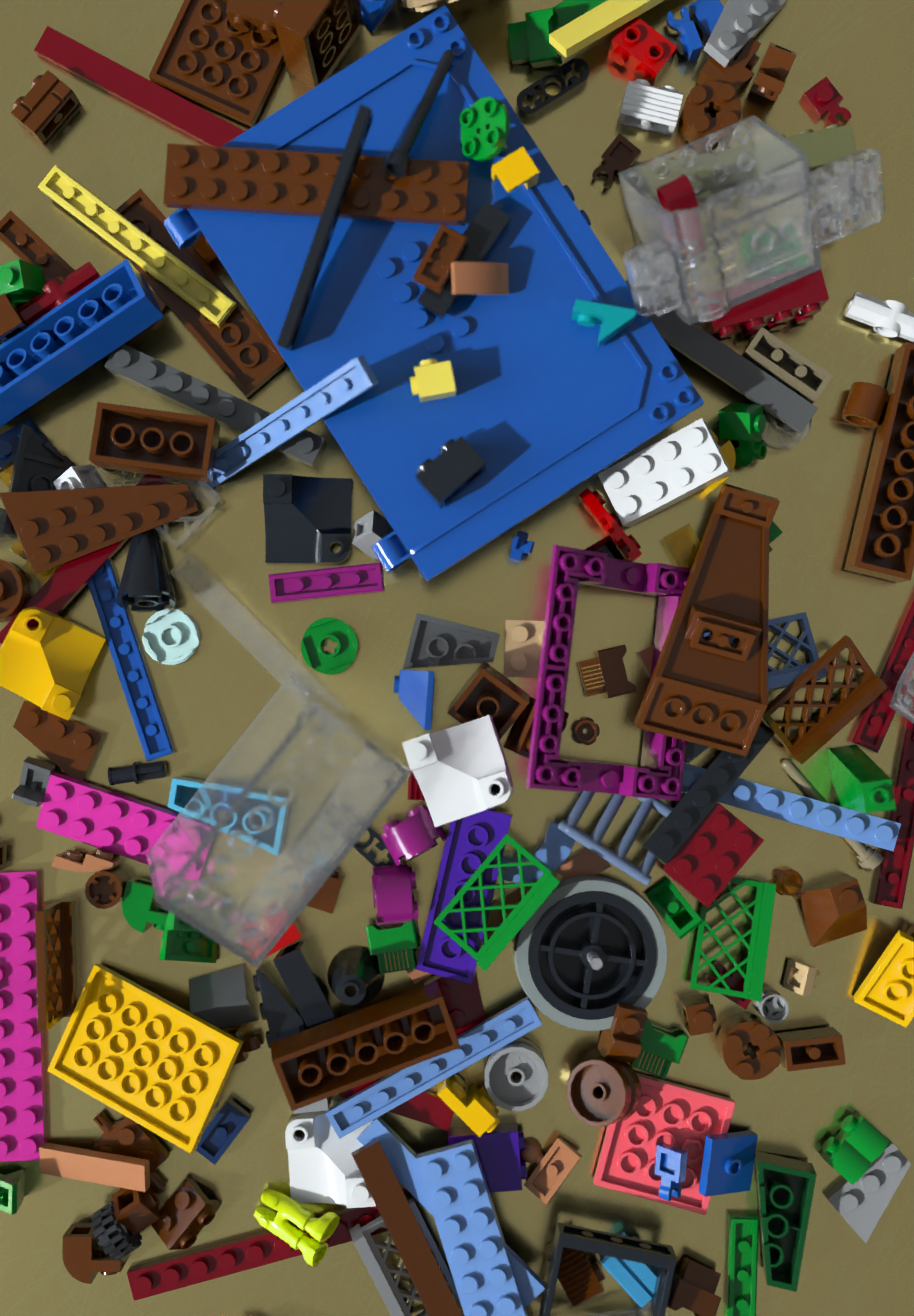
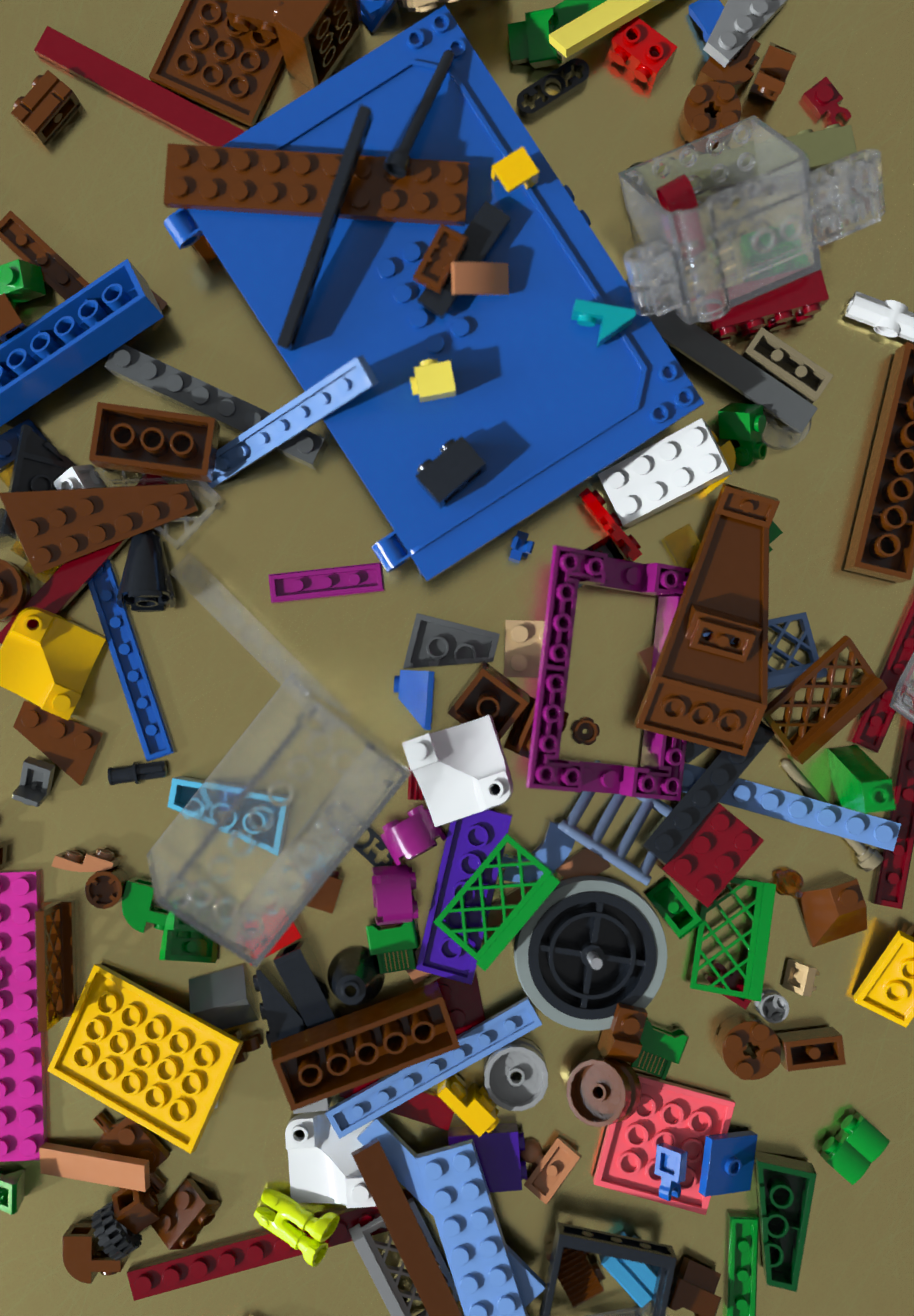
(57, 292): dark red piece -> none
(102, 817): dark pink plate -> none
(137, 246): light yellow tile -> none
(171, 636): light aqua tile -> none
(222, 1131): dark blue plate -> none
(240, 343): reddish brown plate -> none
(306, 519): black slope -> none
(322, 660): green plate -> none
(369, 531): light grey panel -> none
(476, 136): green plate -> none
(606, 673): reddish brown piece -> none
(618, 157): reddish brown plate -> none
(650, 107): white brick -> none
(688, 39): blue plate -> none
(698, 1014): reddish brown brick -> none
(865, 404): reddish brown piece -> none
(868, 1198): light grey wing -> none

